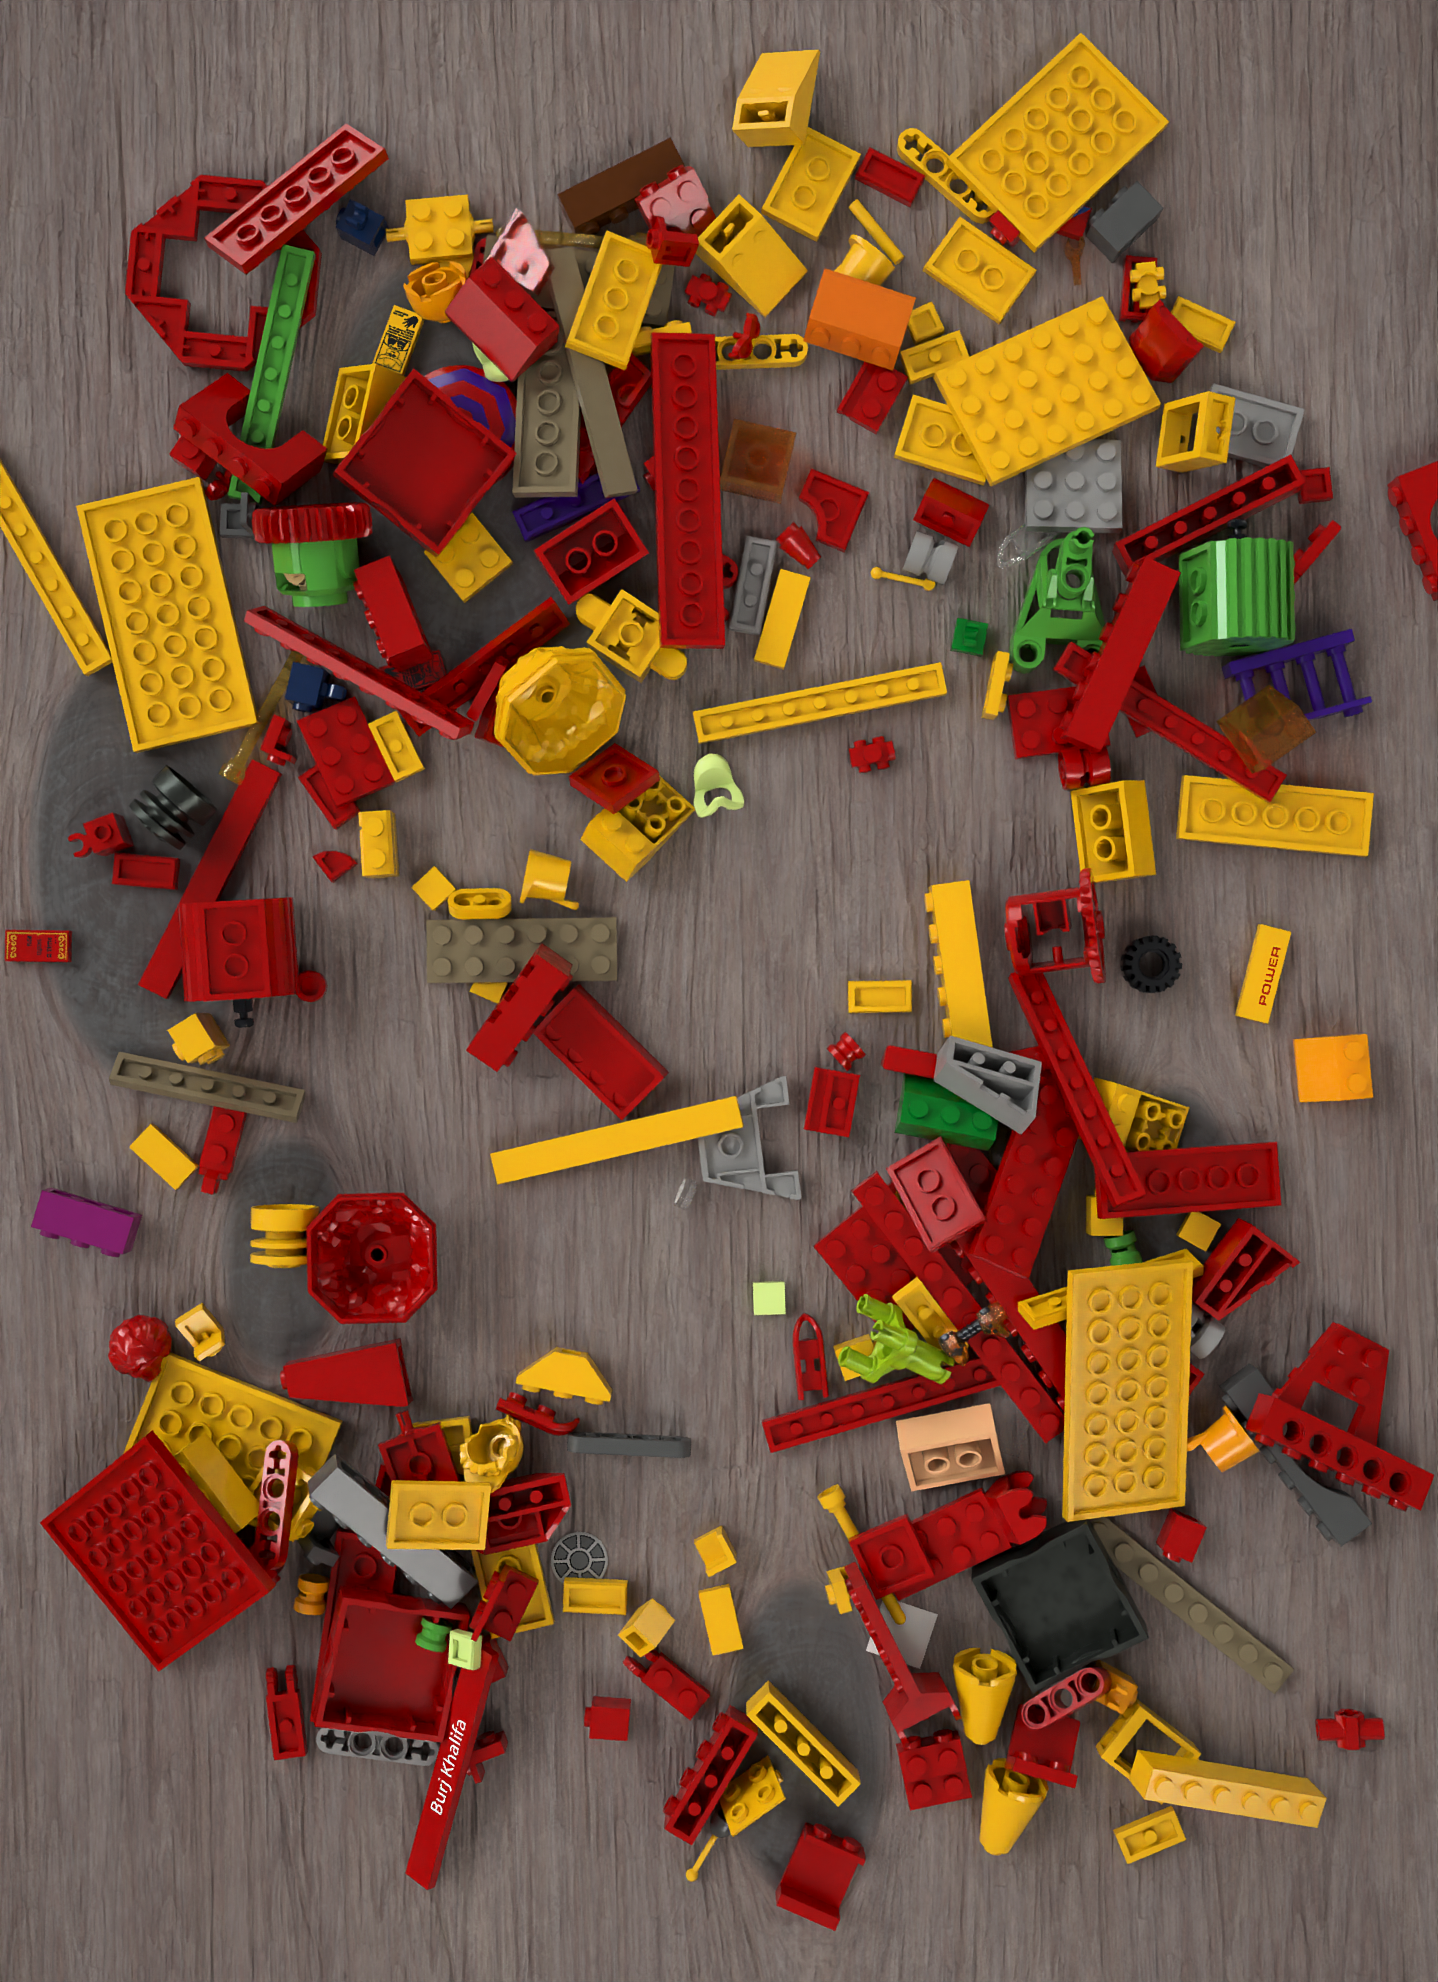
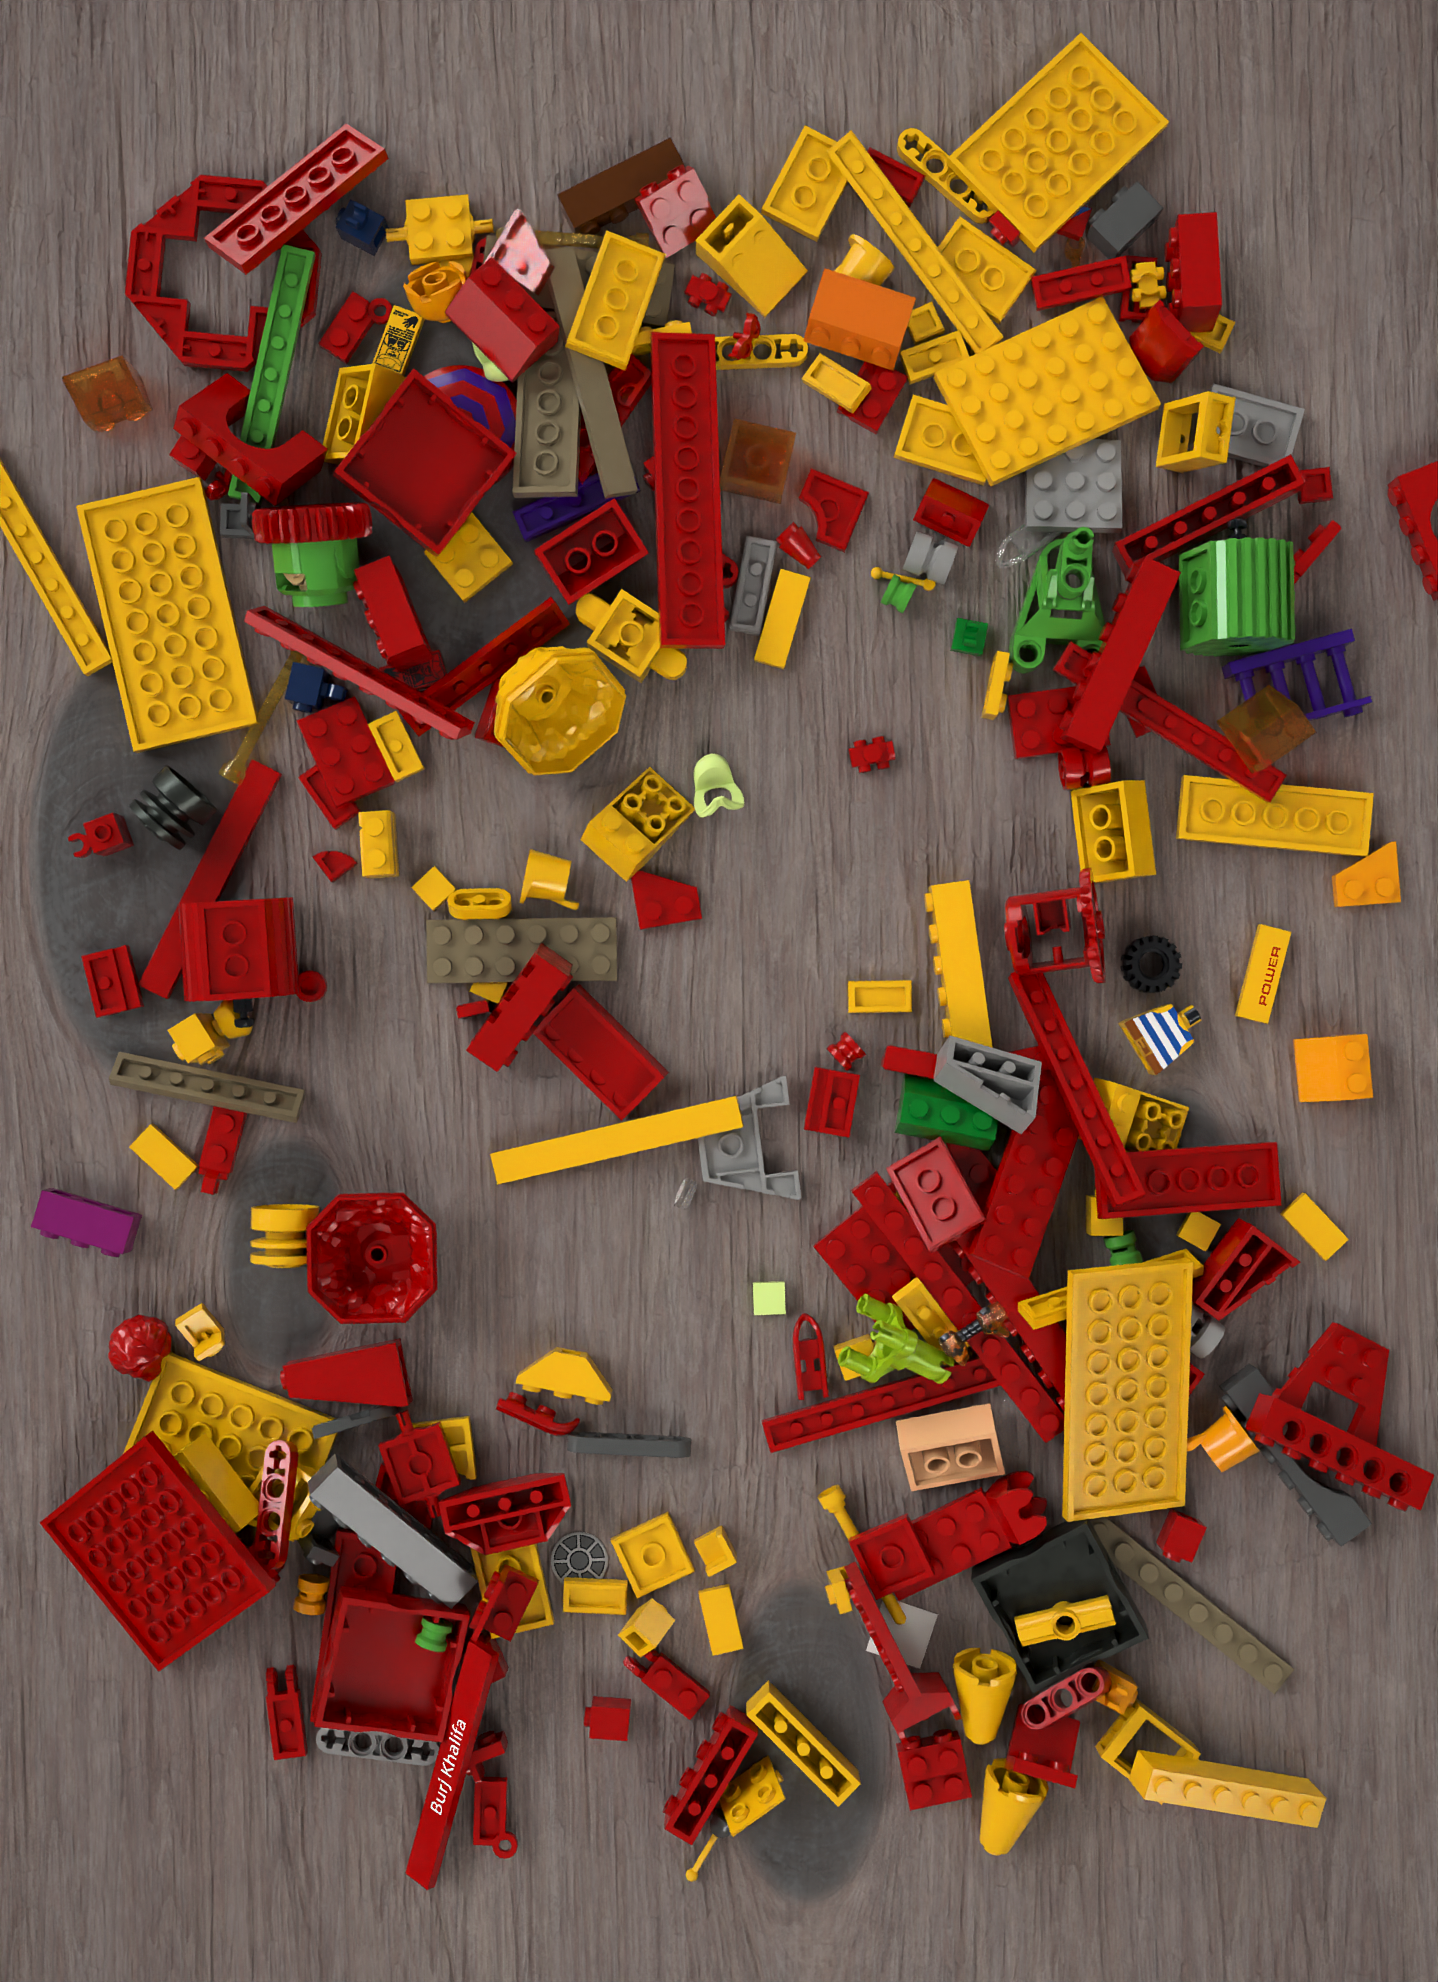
(38, 945): red tile -> none
(108, 393): none -> clear orange slope
(112, 981): none -> red plate
(146, 871): red tile -> none
(224, 1021): none -> yellow cone
(278, 735): red bracket -> none
(352, 325): none -> red hinge
(353, 1420): none -> dark grey tile
(438, 1515): yellow plate -> none
(463, 1650): yellowish green tile -> none
(474, 1009): none -> red tile
(487, 688): red tile -> none
(491, 1816): none -> red hinge
(492, 1452): yellow hair -> none
(614, 778): red plate -> none
(652, 1554): none -> yellow tile
(663, 901): none -> red wing
(670, 246): red bracket -> none
(777, 99): yellow slope -> none
(819, 703): yellow plate -> none
(819, 1875): red panel -> none
(836, 383): none -> yellow tile
(876, 232): yellow piece -> none
(898, 594): none -> bright green wheel
(914, 243): none -> yellow tile
(1081, 283): none -> red plate
(1086, 1616): none -> yellow piece
(1149, 1834): yellow plate -> none
(1160, 1035): none -> torso
(1194, 271): none -> red brick
(1314, 1226): none -> yellow tile
(1349, 1729): red axle -> none
(1369, 880): none -> light orange wing

